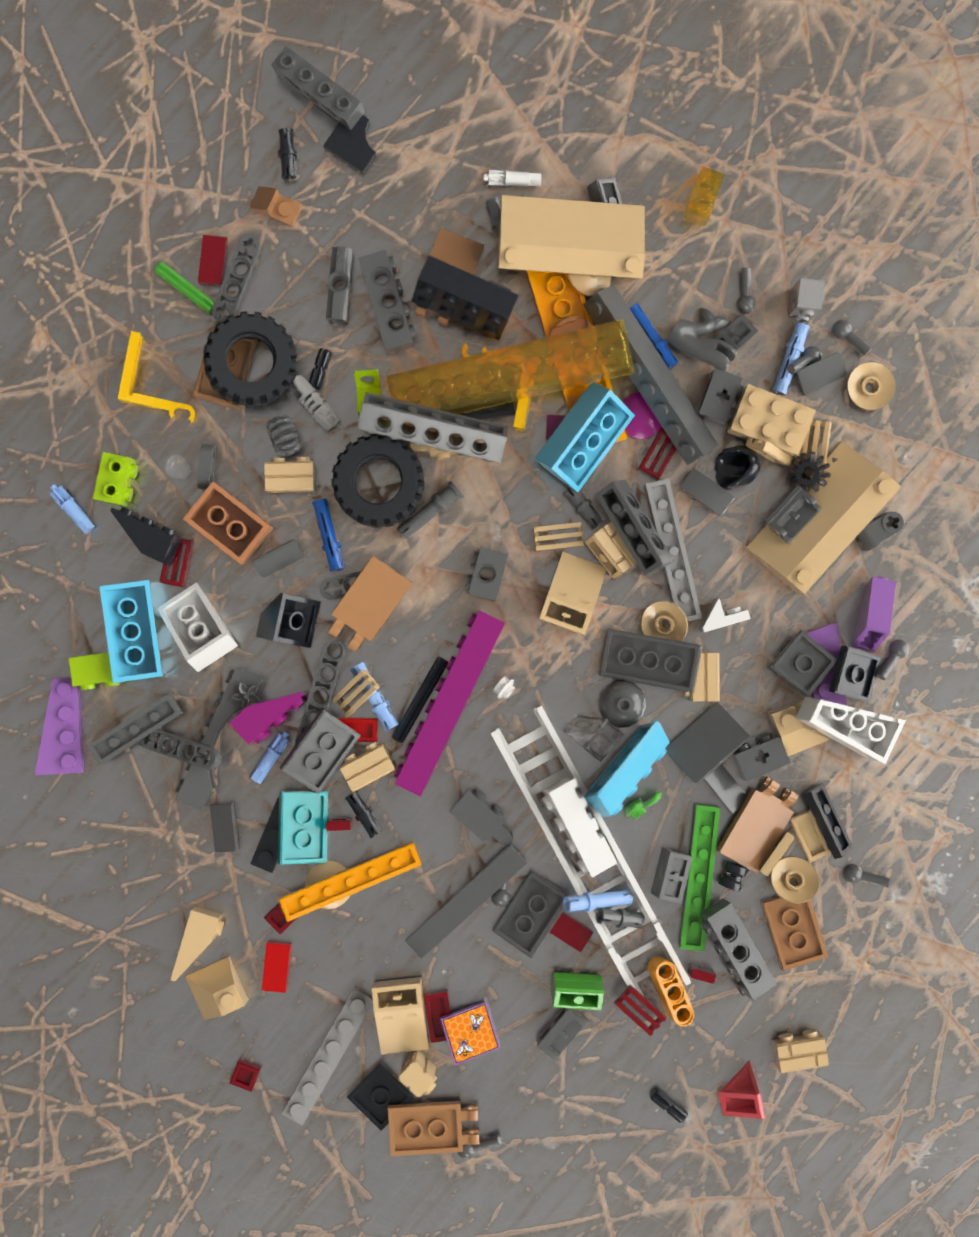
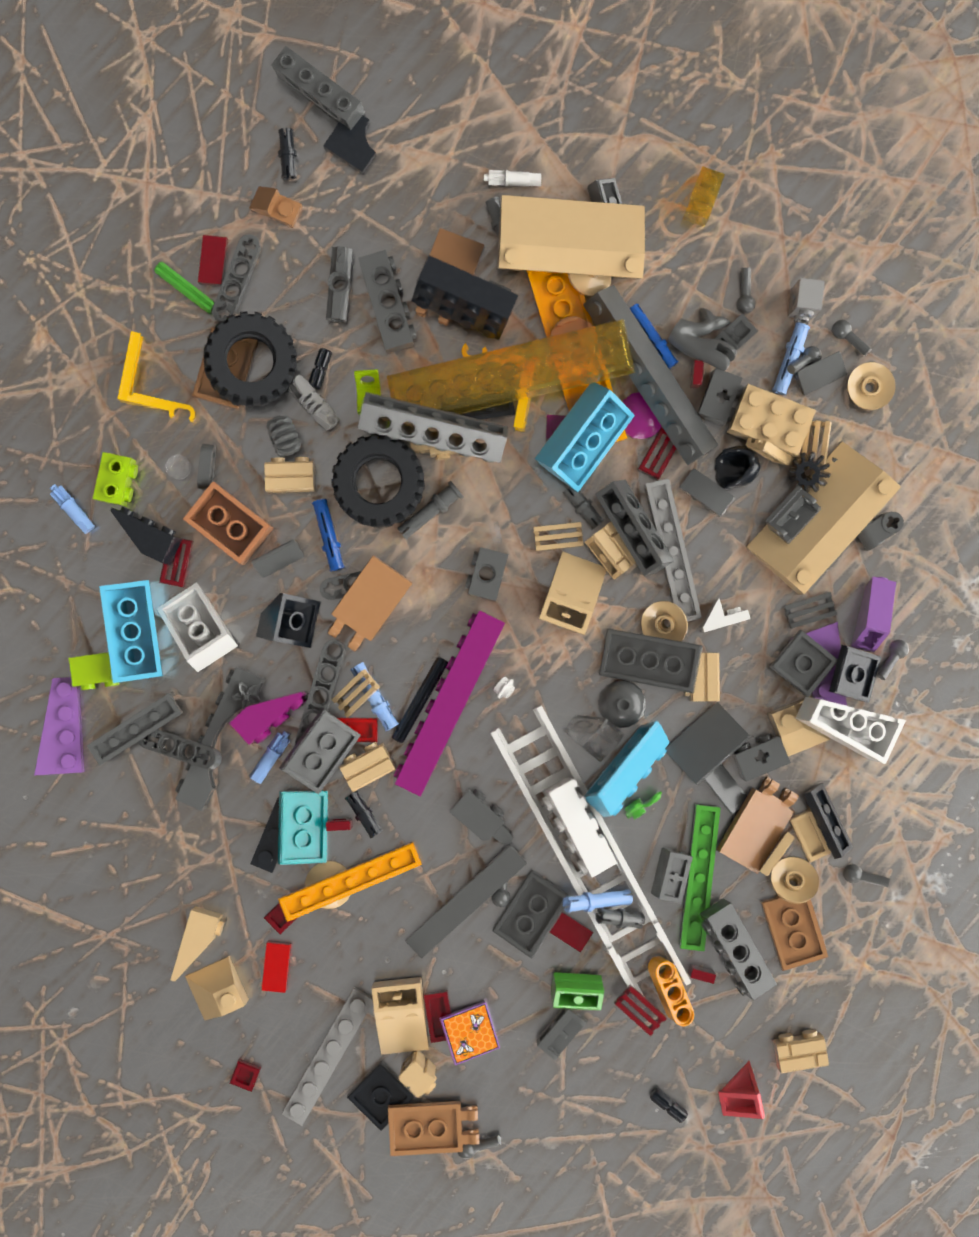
(224, 827): dark grey slope -> none
(696, 374): none -> dark red tile
(730, 881): black wheel -> none
(830, 604): none -> dark grey tile

